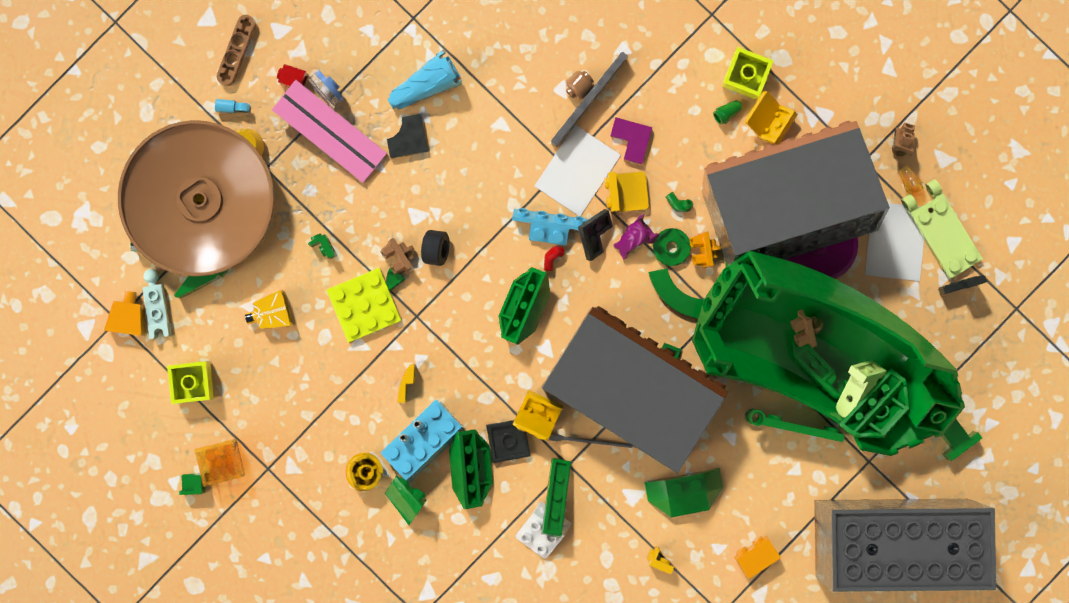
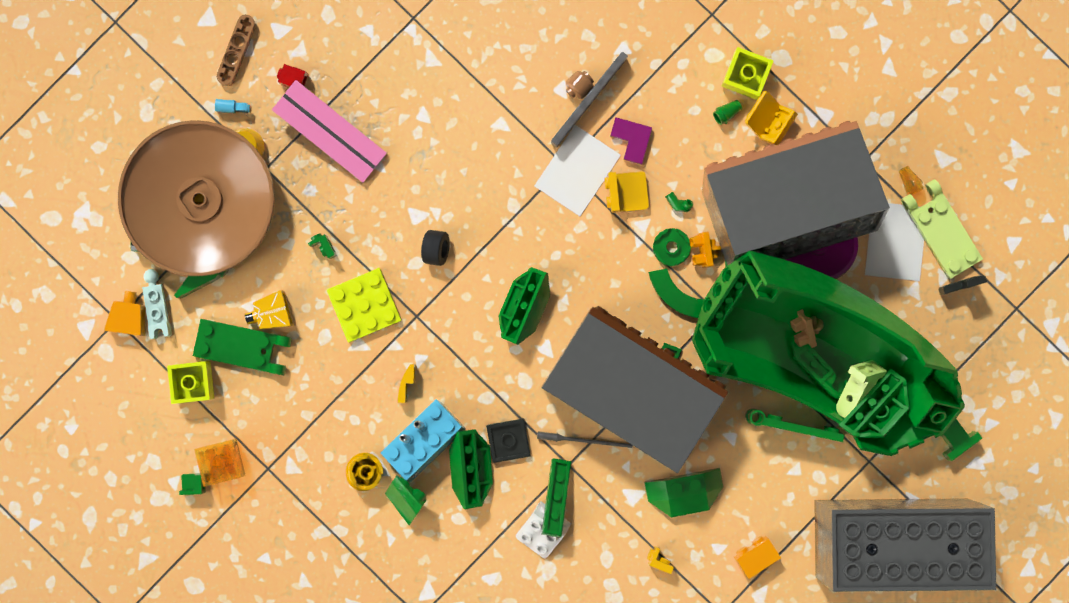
(238, 346): none -> green hinge
(326, 88): piece -> none
(393, 249): medium nougat hips -> none
(393, 280): green tile -> none
(409, 139): pearl dark grey tile -> none
(433, 78): medium azure cone -> none
(537, 415): yellow bracket -> none
(548, 227): medium azure bracket -> none
(551, 255): red arm -> none
(591, 231): pearl dark grey tile -> none
(635, 235): magenta hair -> none
(904, 140): medium nougat hips -> none

